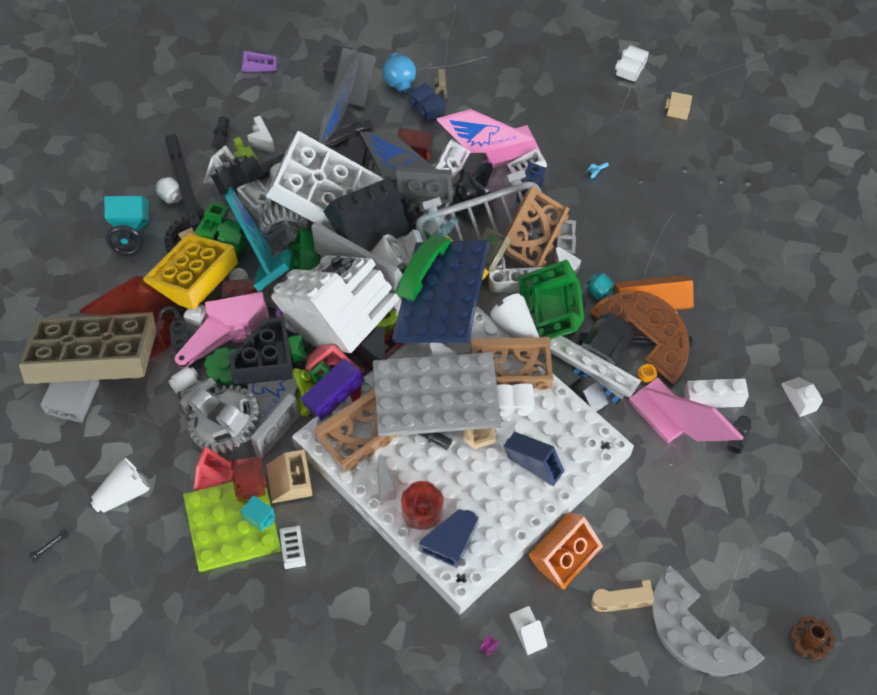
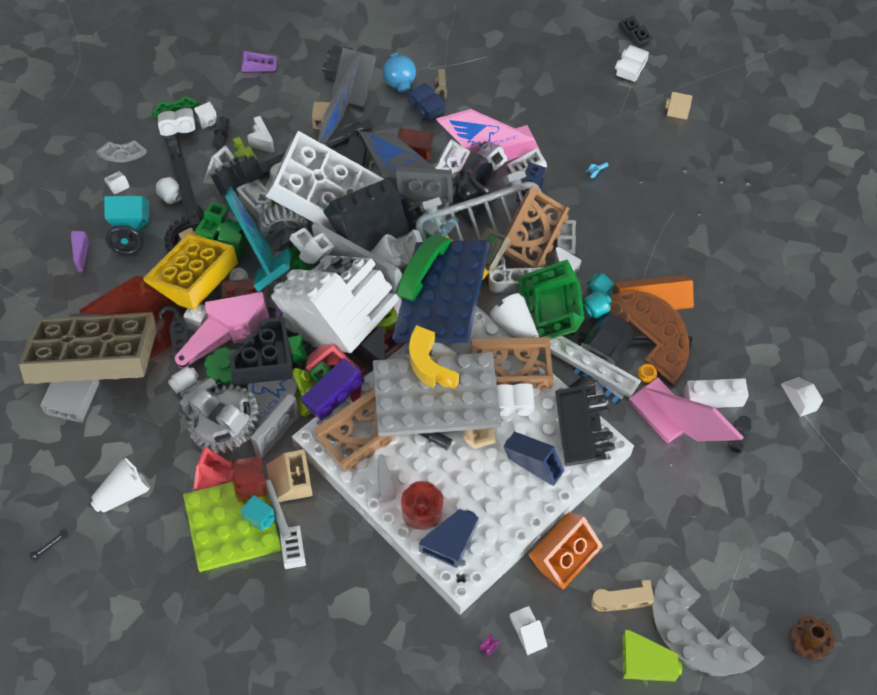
(79, 247): none -> medium lavender slope
(117, 182): none -> white slope
(121, 153): none -> light grey tile
(179, 121): none -> white brick
(184, 102): none -> green tile
(206, 115): none -> white plate
(277, 509): none -> light grey bar
(311, 247): none -> white brick
(319, 110): none -> tan brick
(423, 366): none -> yellow arch
(493, 153): none -> light grey brick
(579, 422): none -> black hinge
(596, 304): none -> teal head
(635, 32): none -> black slope
(648, 660): none -> lime slope

